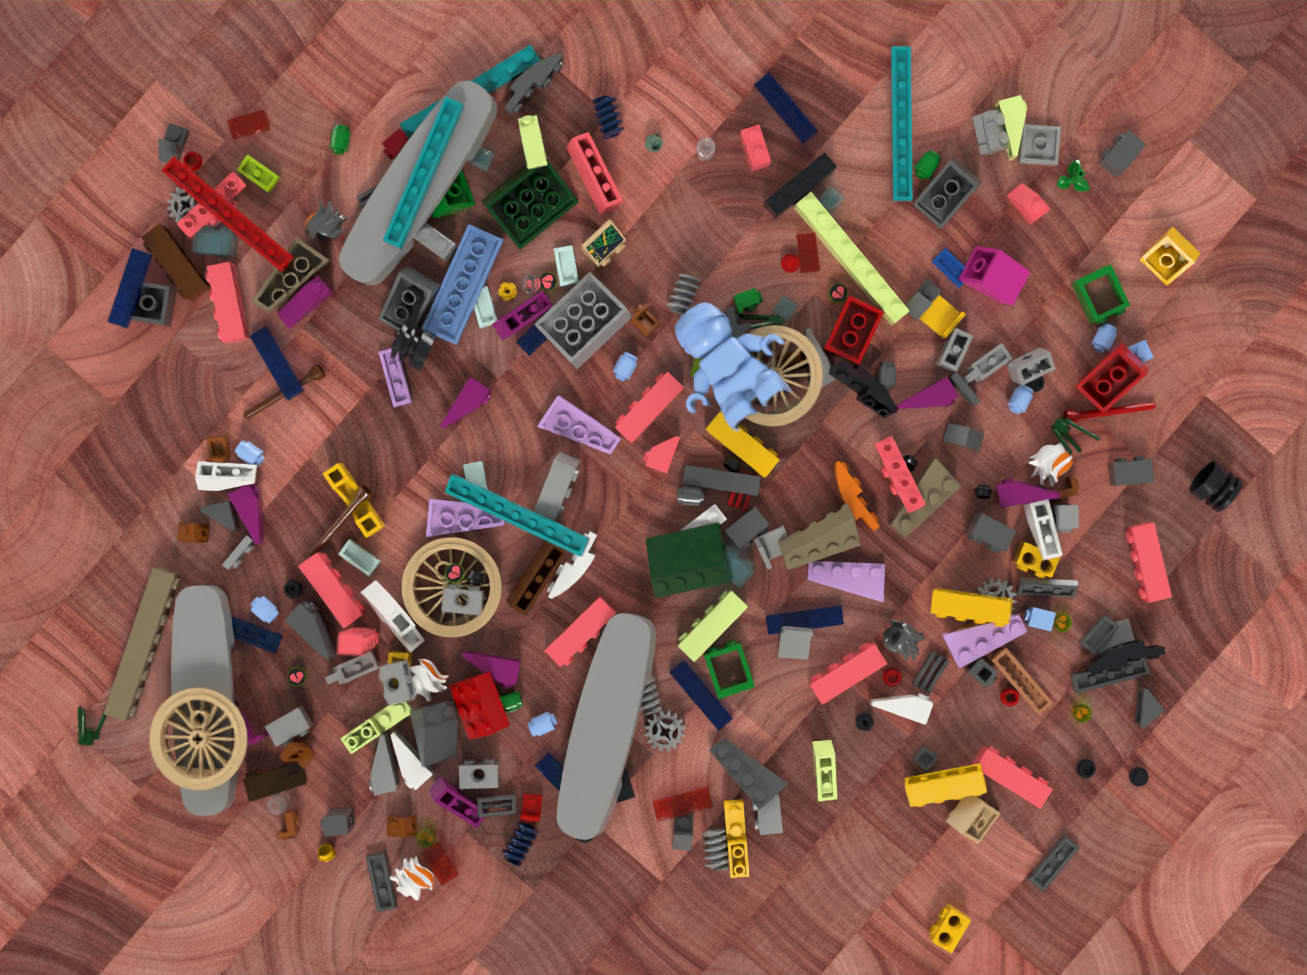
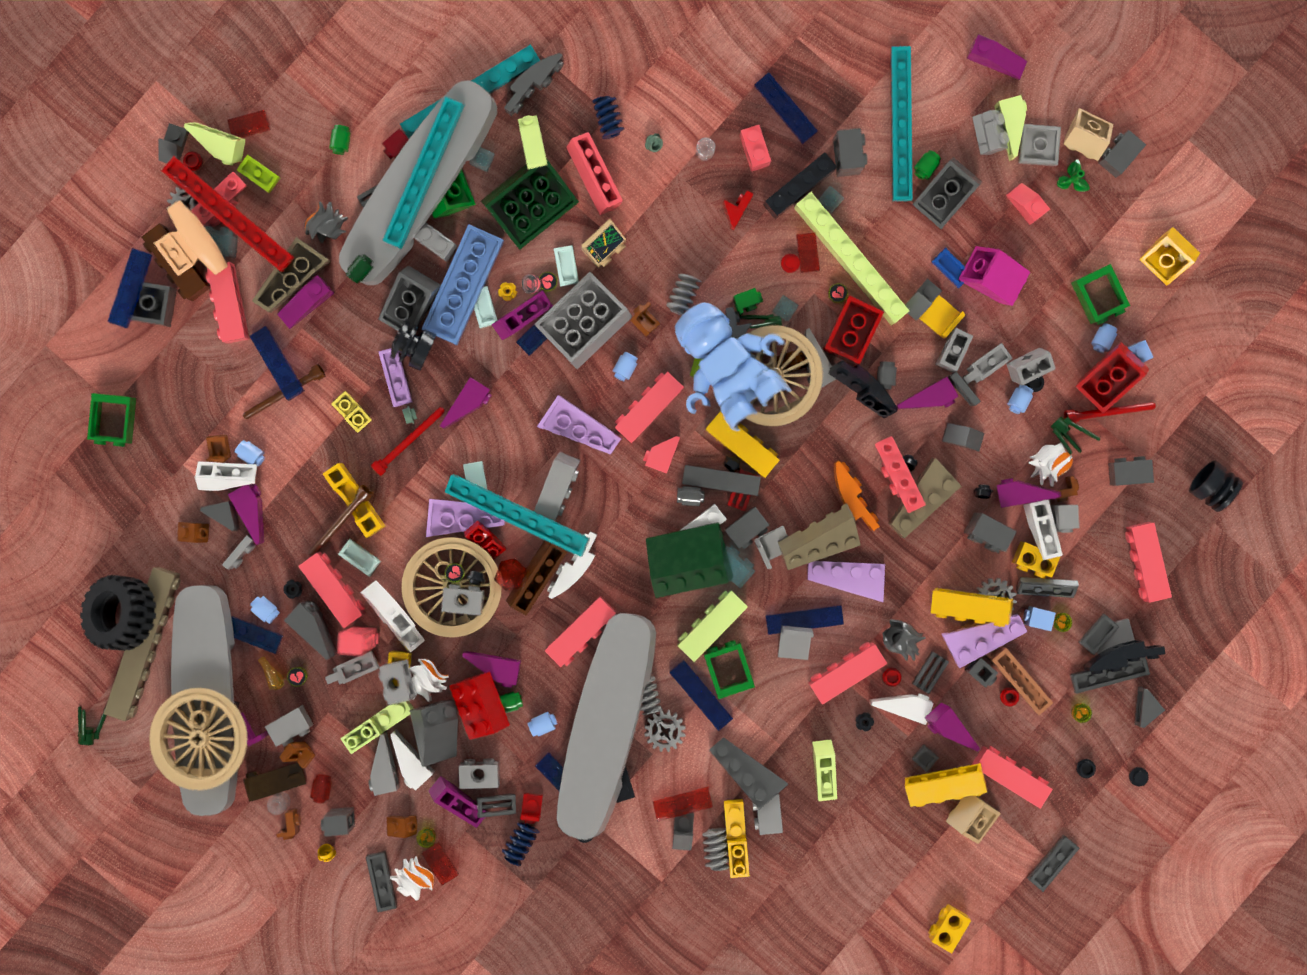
(95, 419): none -> green window
(100, 611): none -> black tyre
(189, 243): none -> light nougat plate
(218, 143): none -> yellowish green slope
(273, 677): none -> clear yellow cone
(321, 788): none -> clear red brick
(351, 411): none -> light yellow slope
(359, 268): none -> dark green brick
(381, 465): none -> red piece
(409, 415): none -> sand green plate
(485, 538): none -> red slope
(510, 574): none -> clear red panel
(735, 213): none -> red slope
(849, 152): none -> dark grey brick
(946, 723): none -> magenta slope
(996, 56): none -> magenta slope
(1088, 134): none -> tan slope

